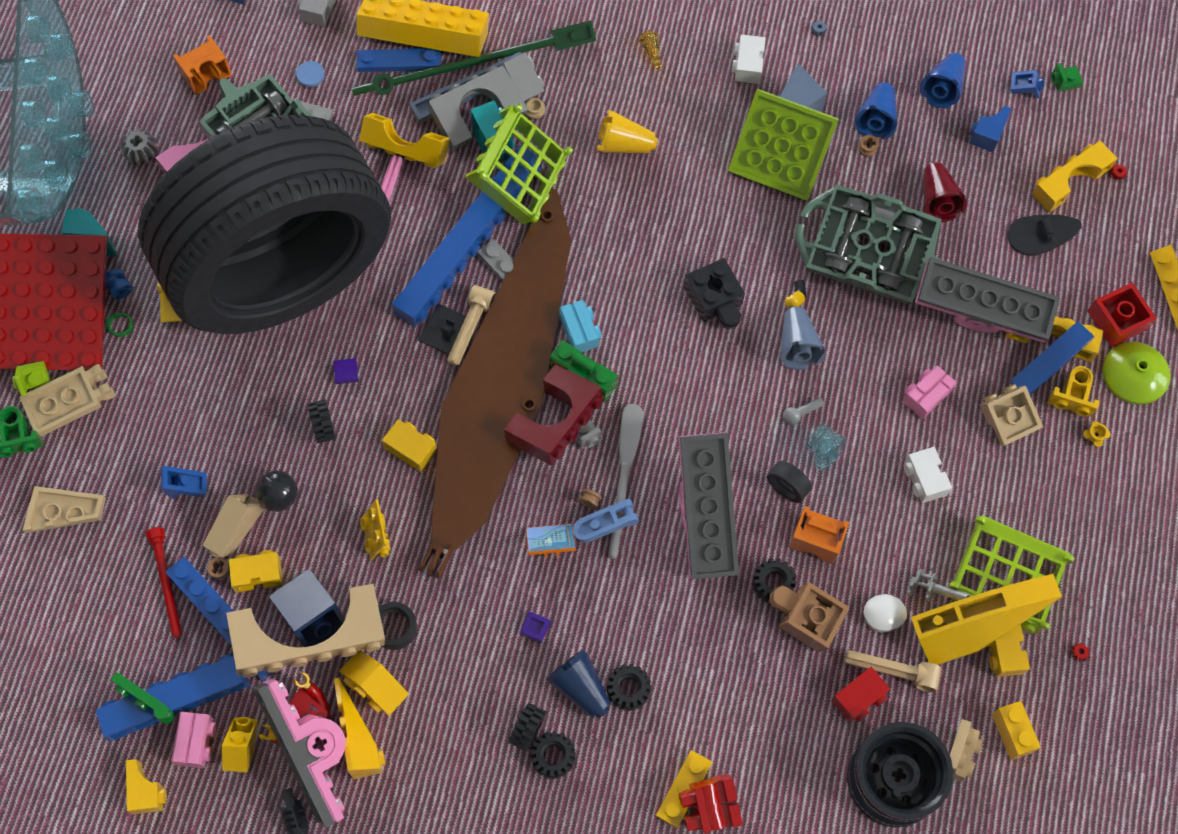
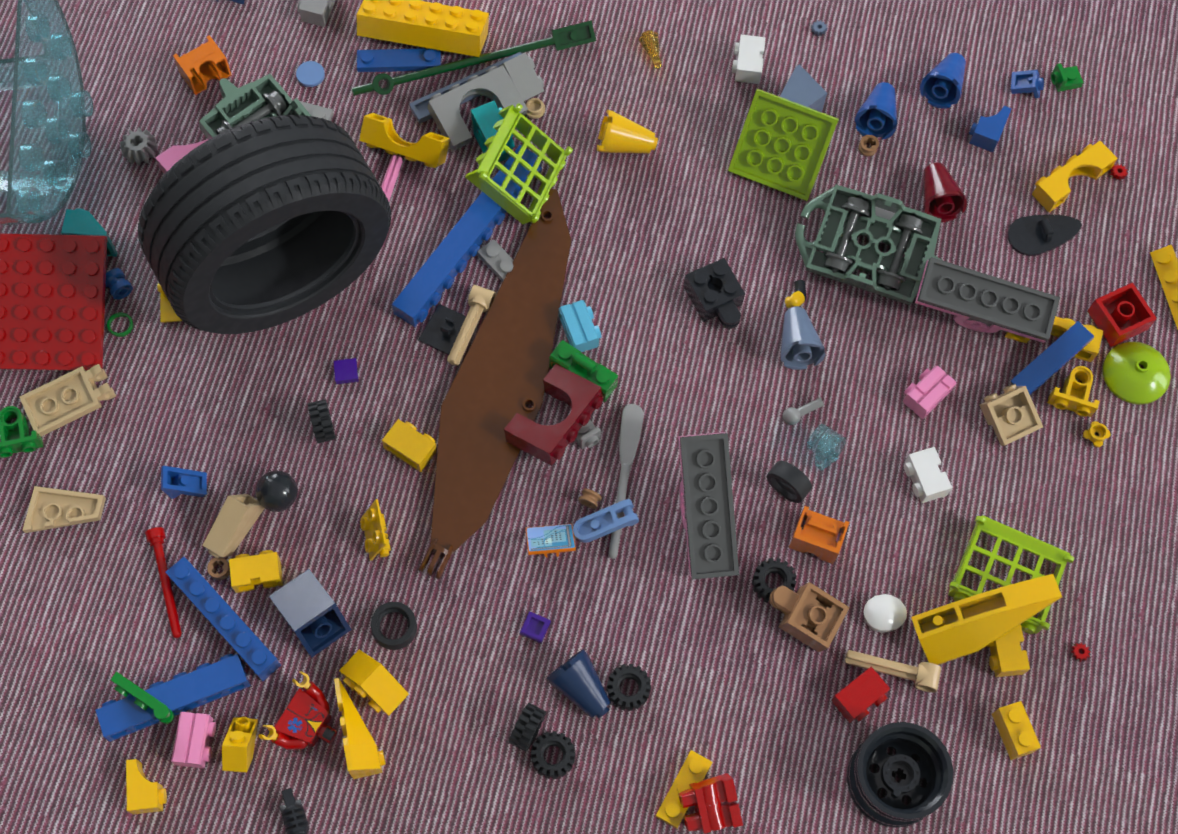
(30, 377): lime bracket -> none
(258, 652): tan arch -> none
(296, 743): piece -> none
(934, 588): light grey piece -> none
(963, 749): tan plate -> none

